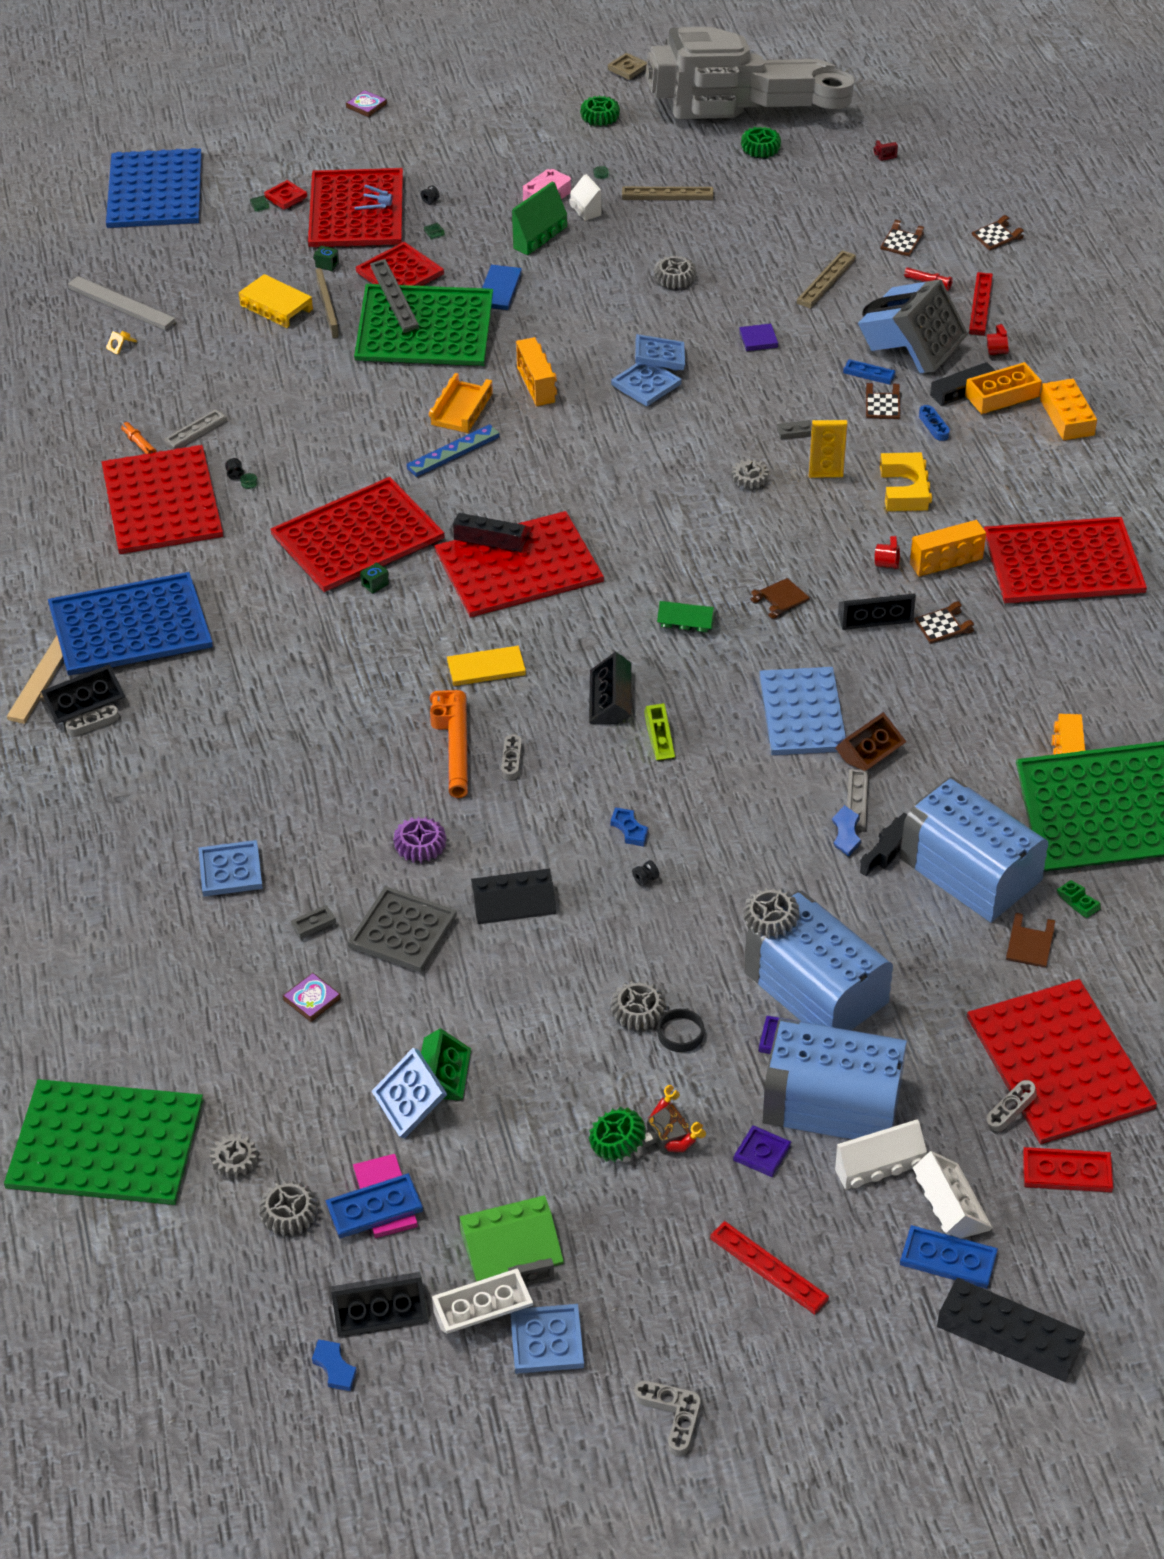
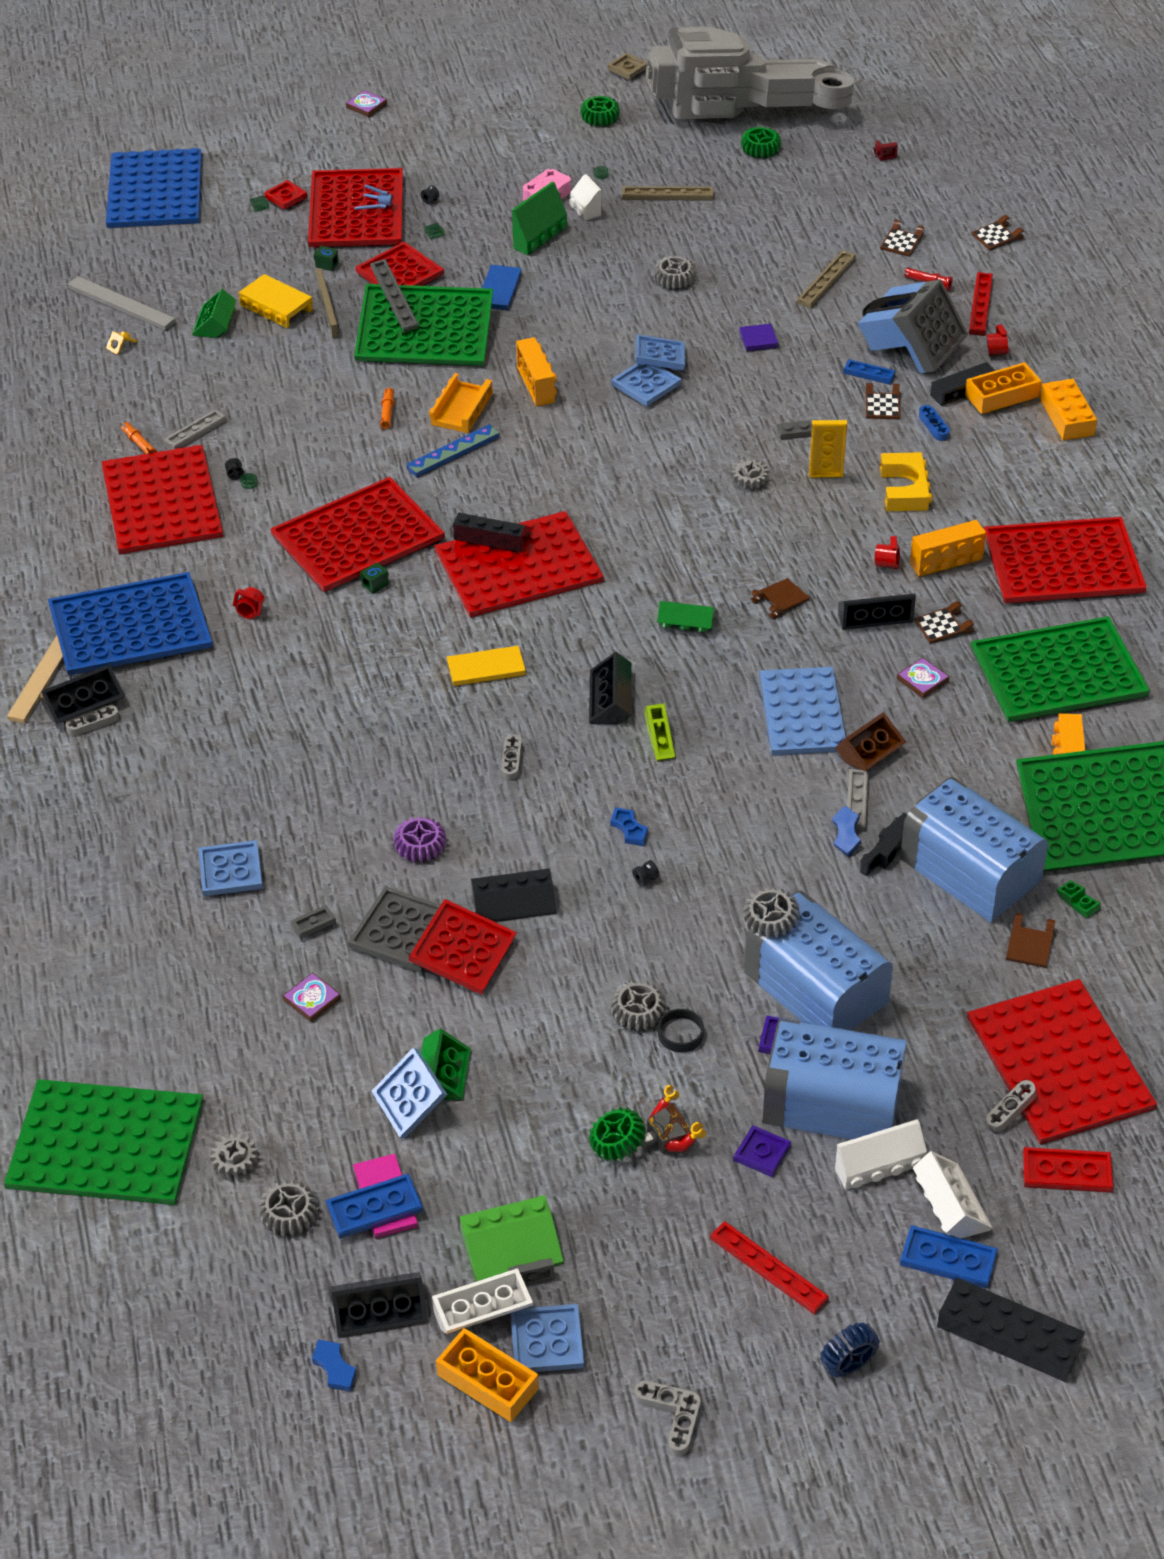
(215, 315): none -> green slope
(249, 603): none -> red piece
(387, 403): none -> orange pin
(451, 714): orange piece -> none
(462, 946): none -> red plate
(487, 1374): none -> light orange brick
(849, 1349): none -> dark blue gear
(922, 677): none -> tile
(1059, 669): none -> green plate

